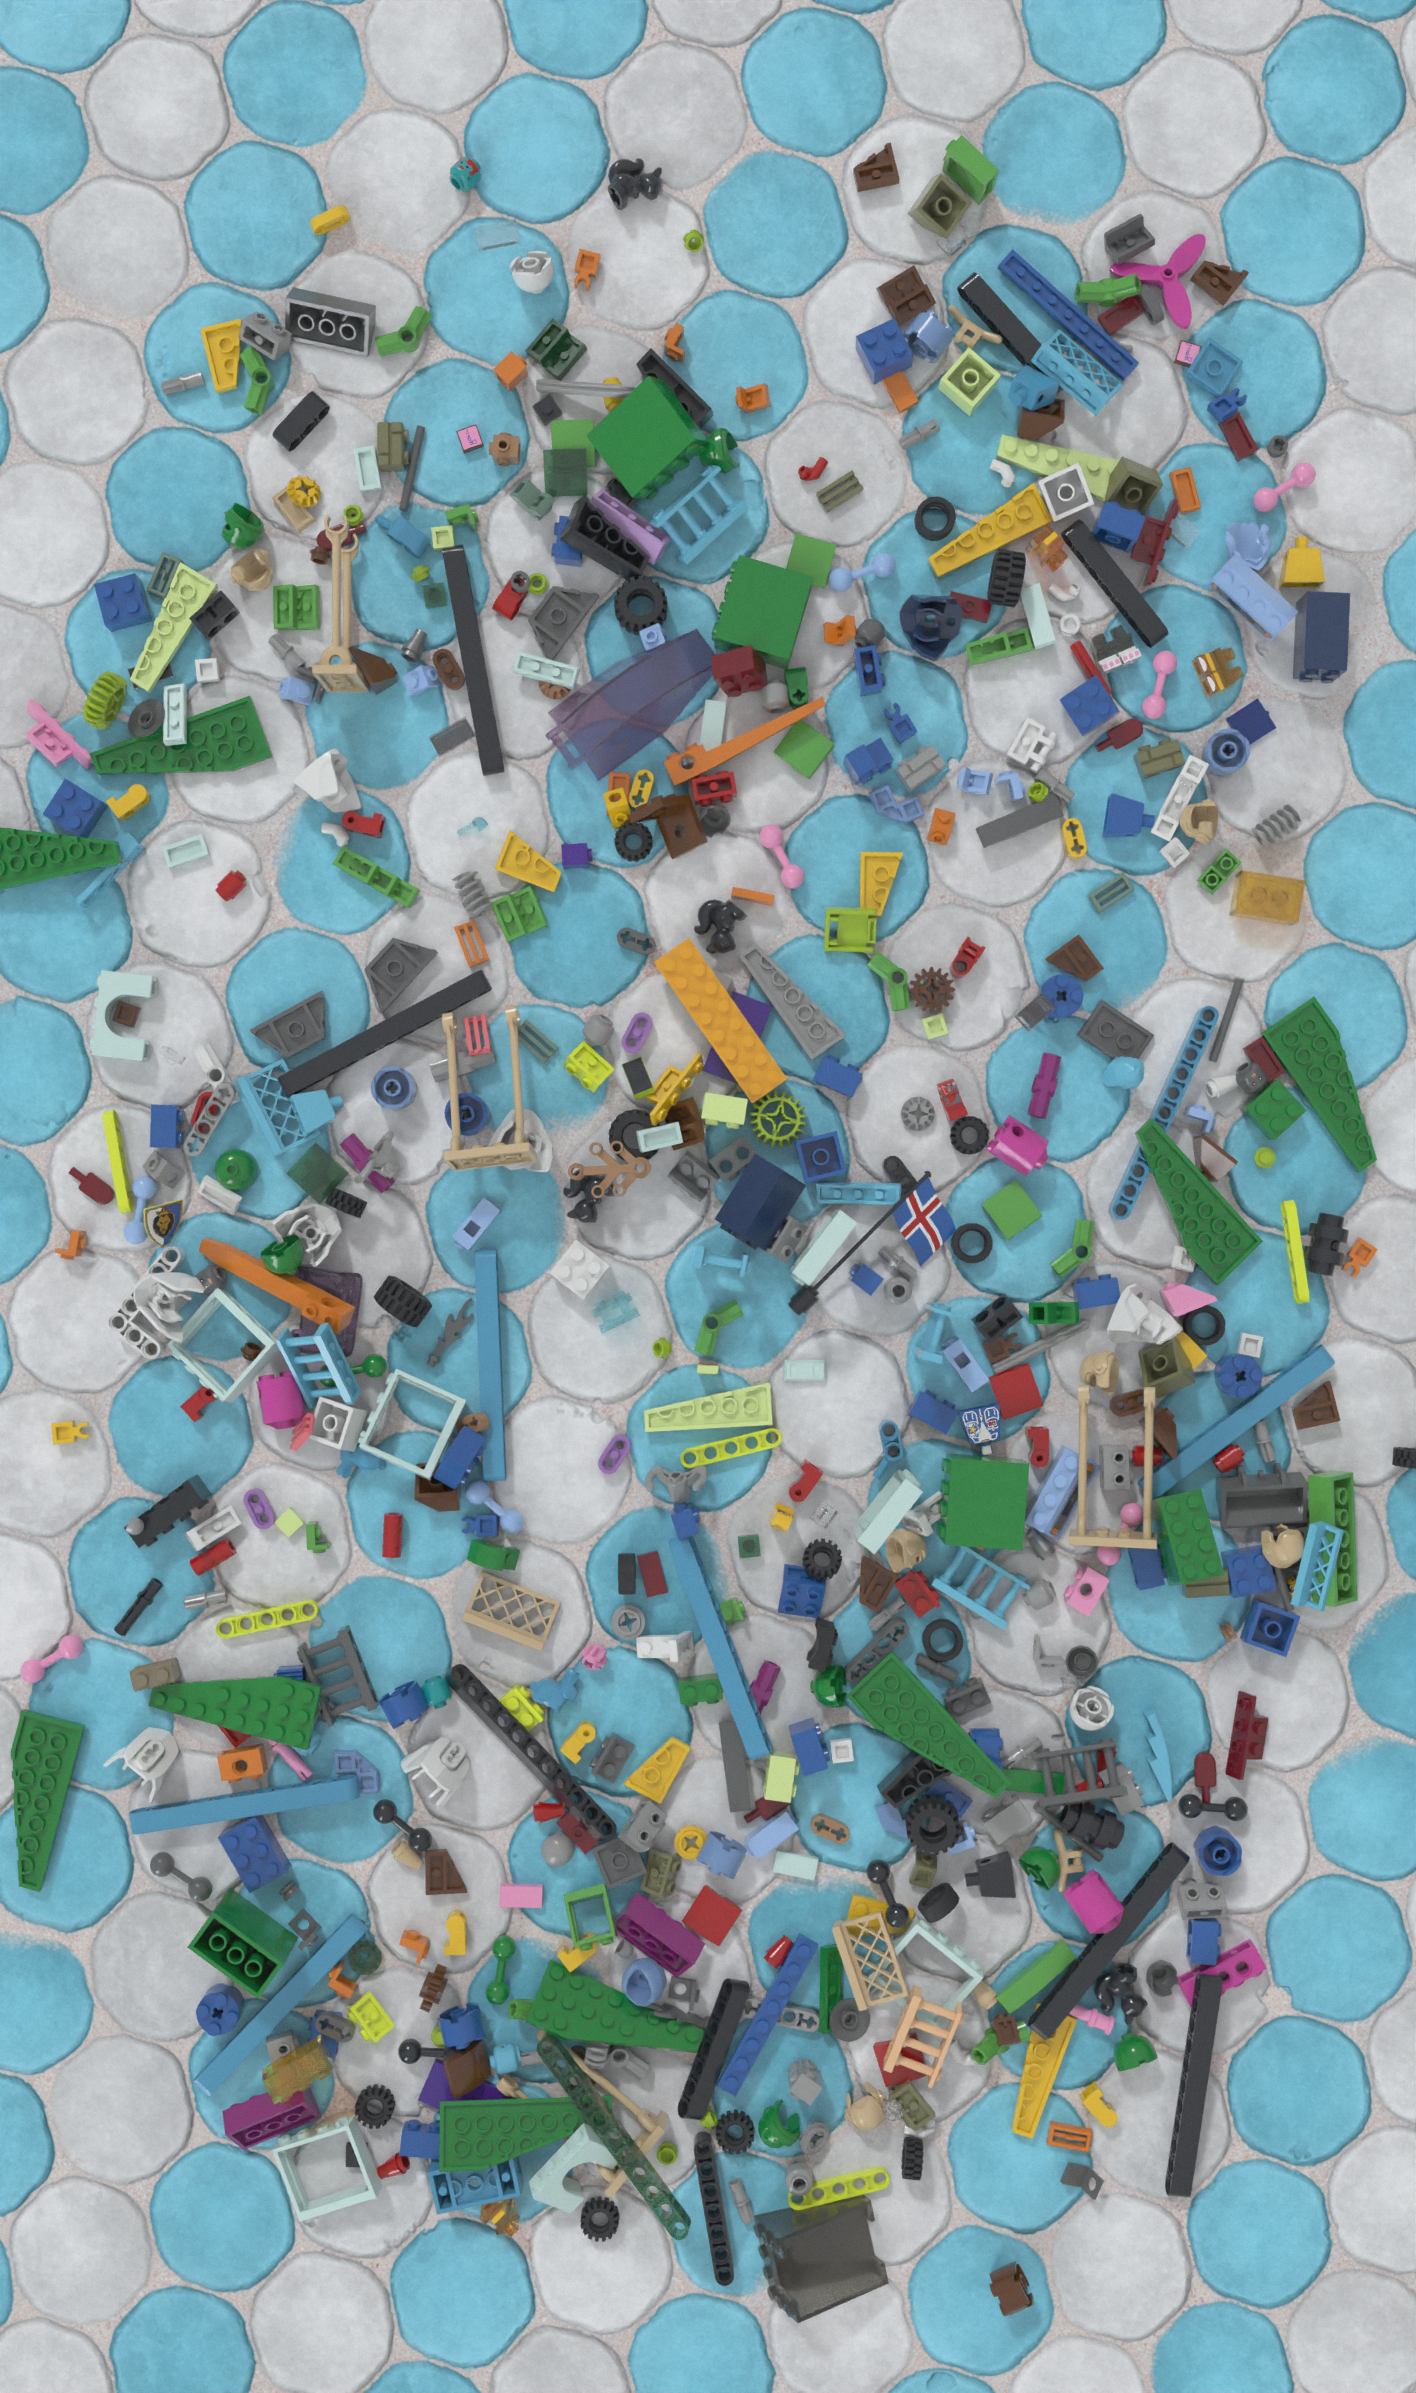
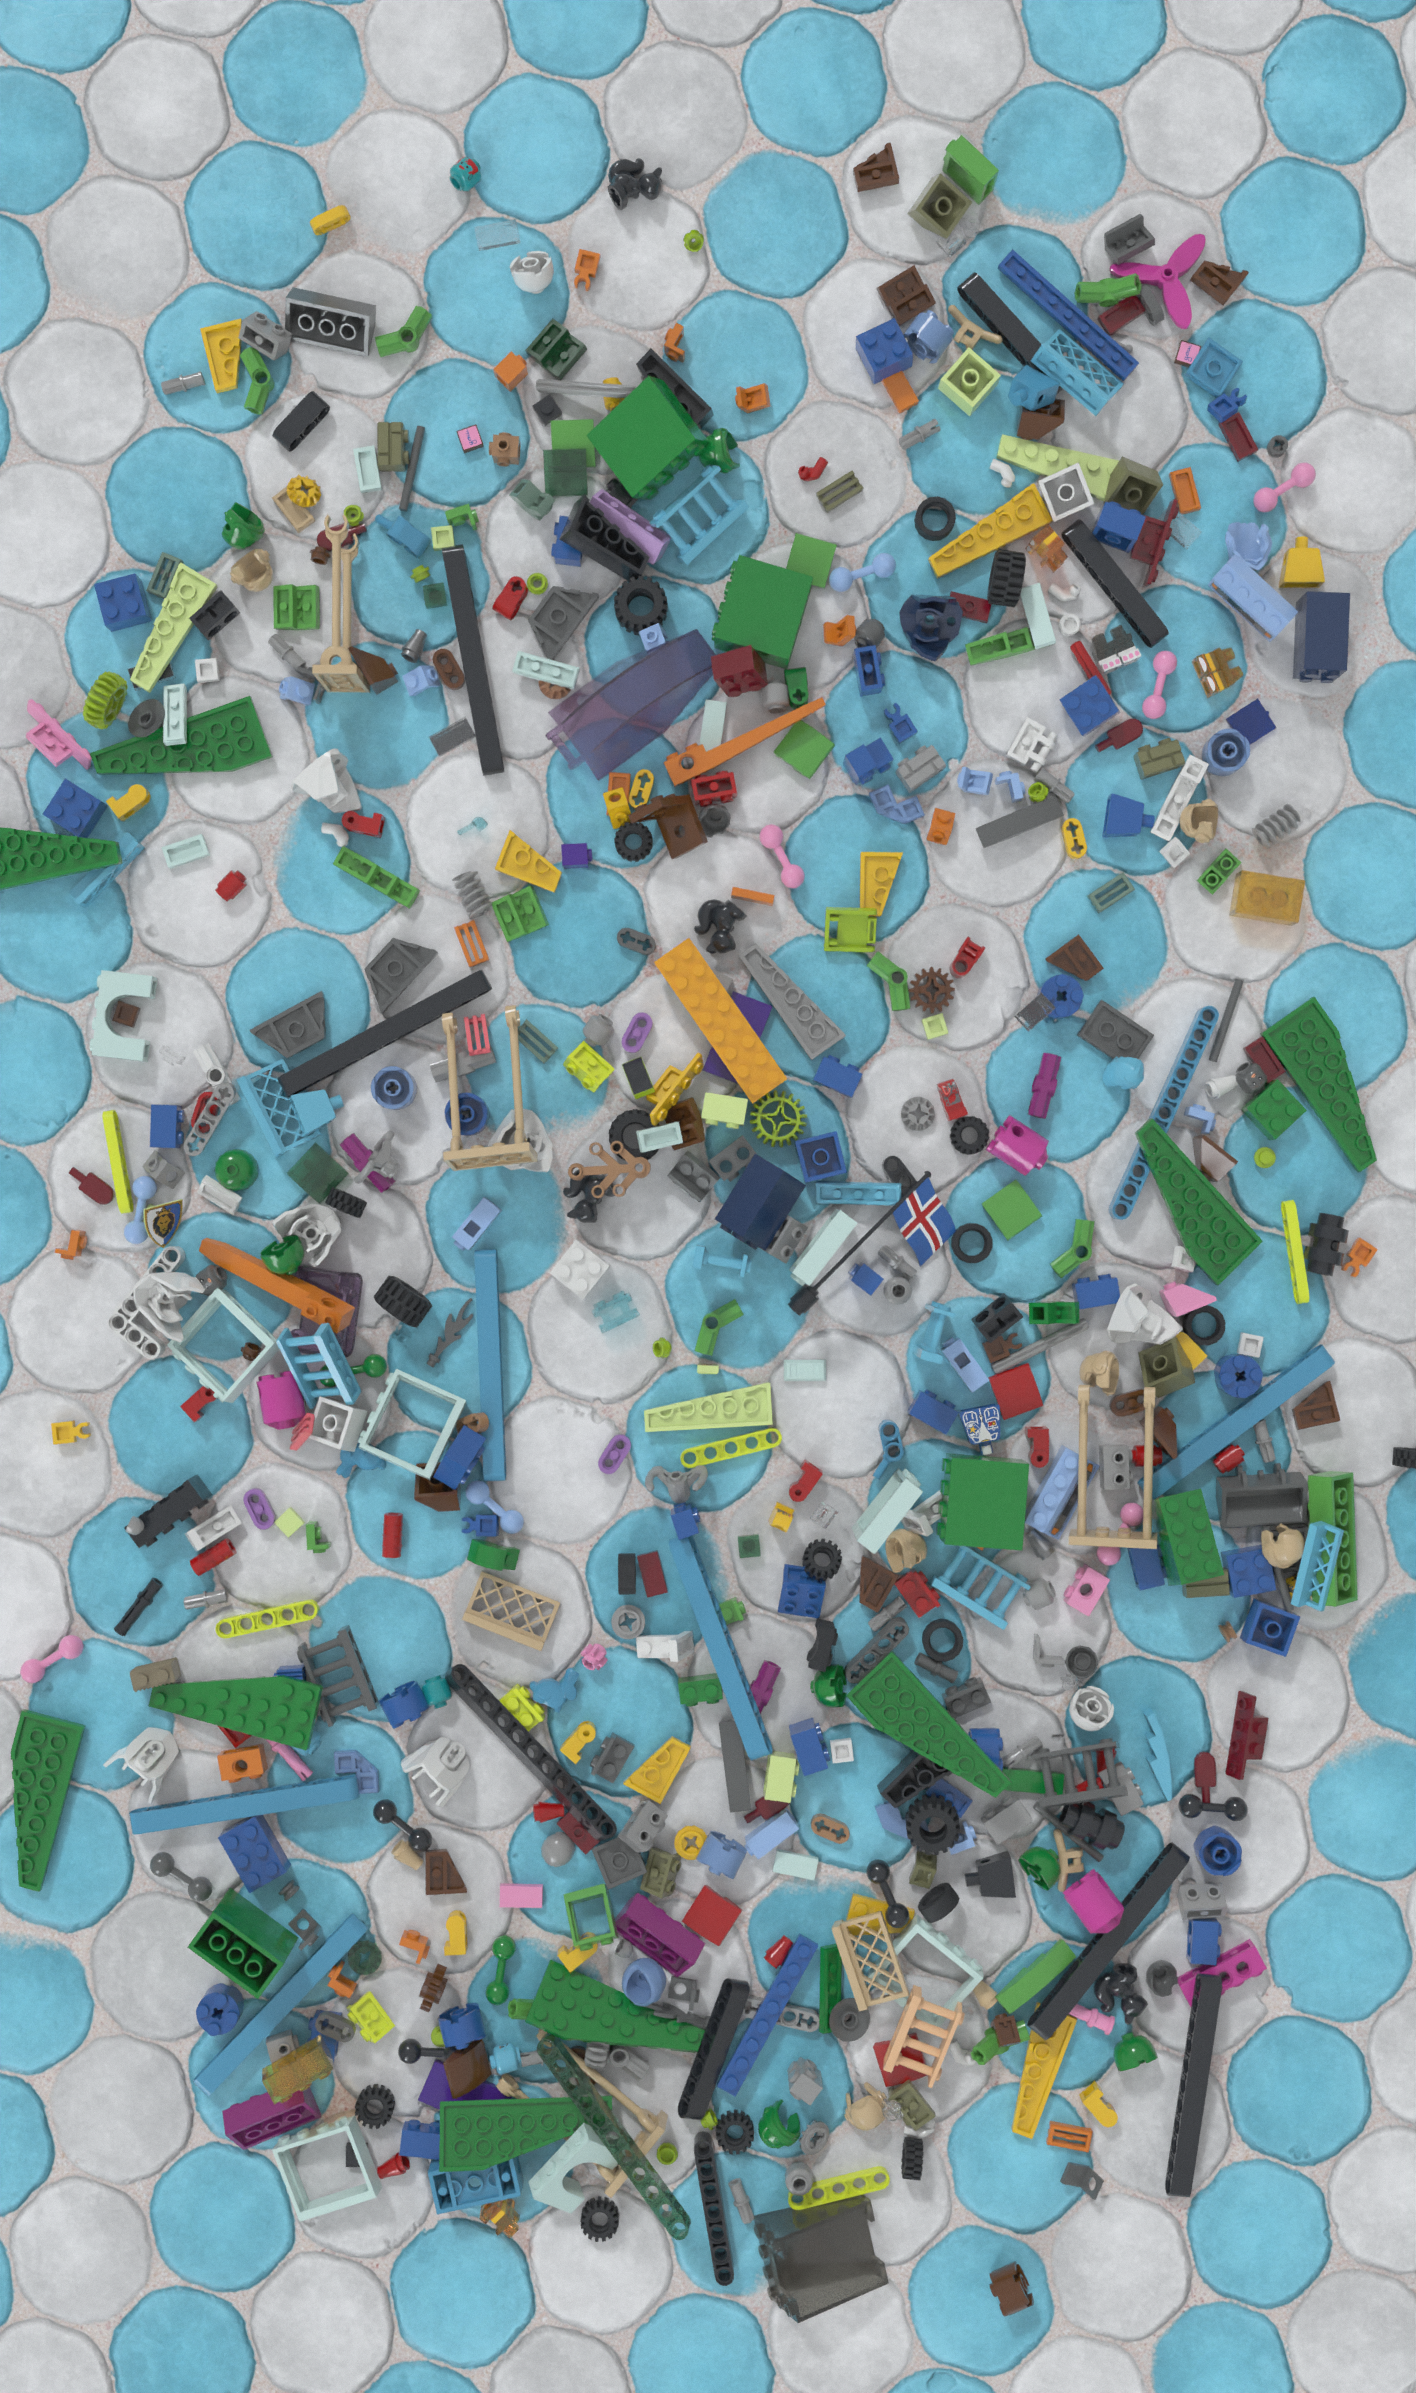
(515, 575): dark grey bush -> none

